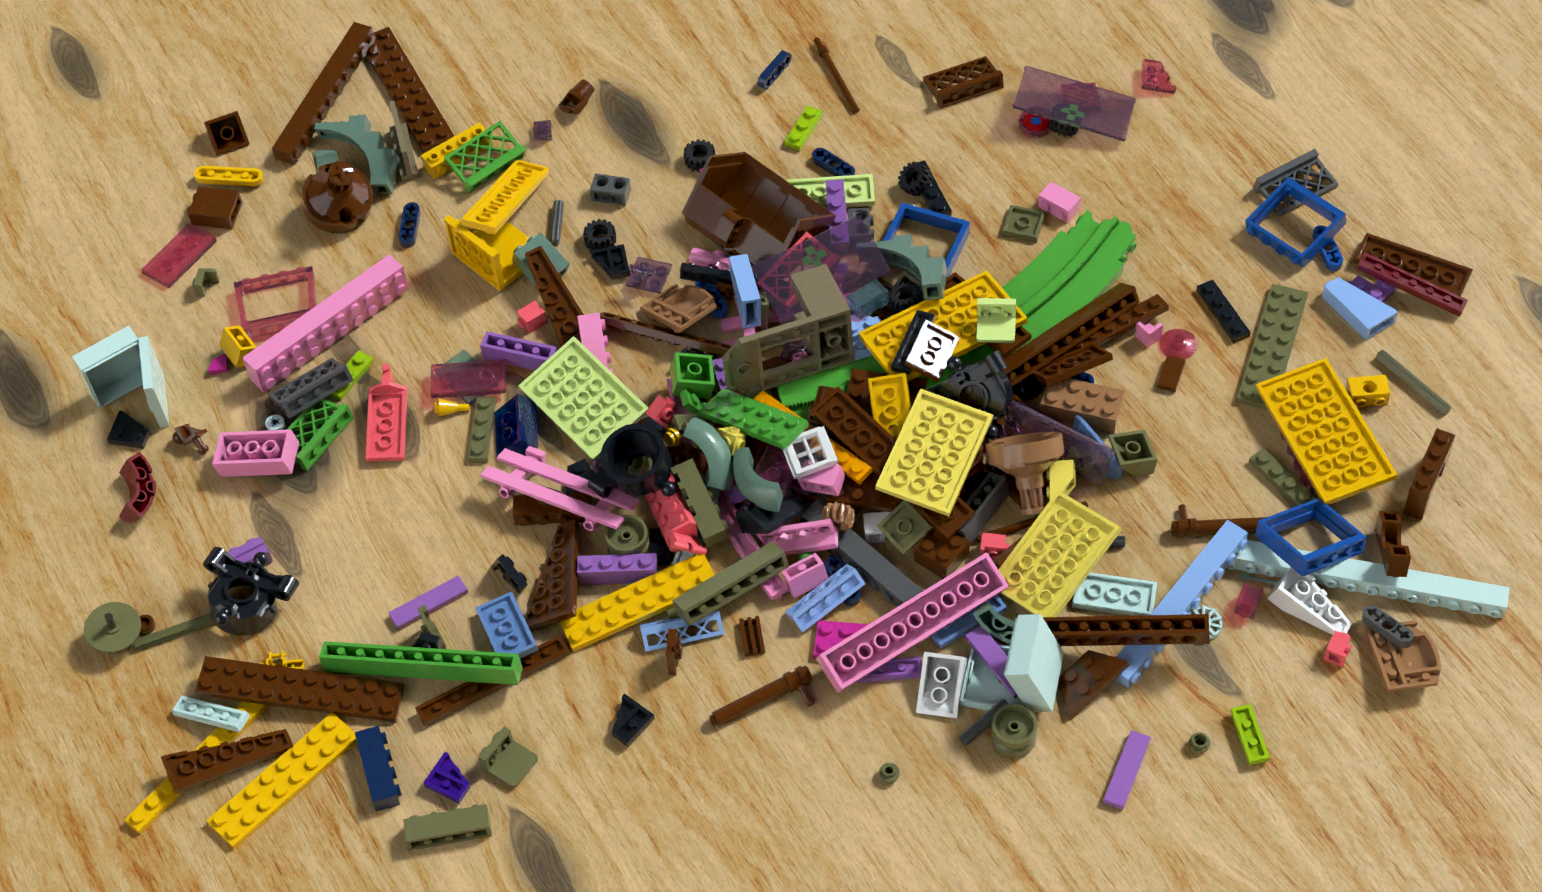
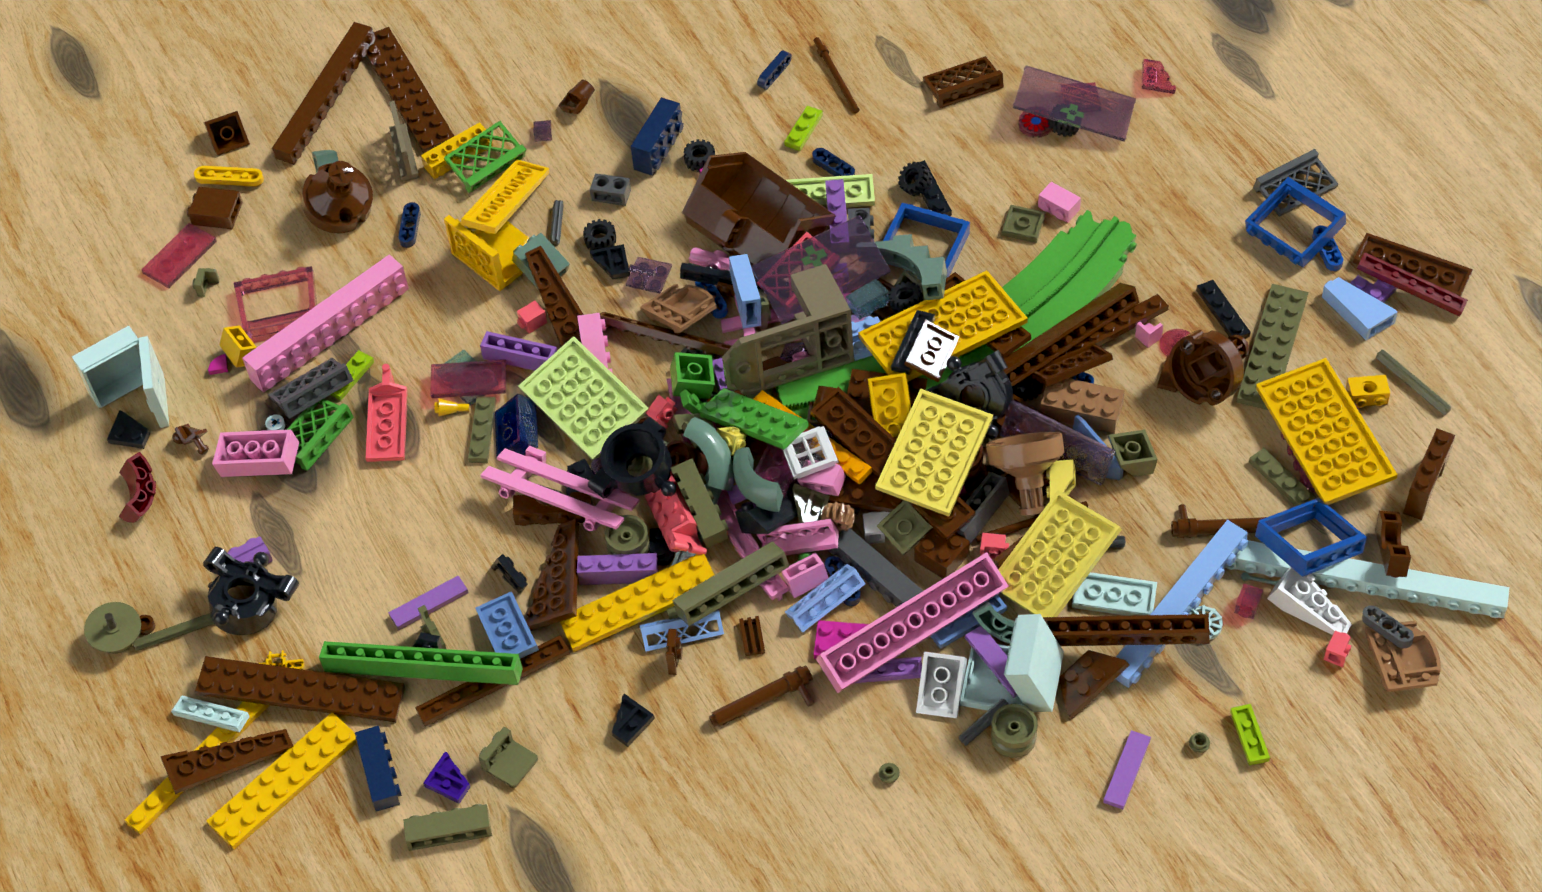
(357, 133): sand green arch -> none
(657, 136): none -> dark blue brick
(672, 437): yellow plate -> none
(809, 503): none -> olive wing
(996, 320): yellowish green bracket -> none
(1208, 366): none -> reddish brown piece

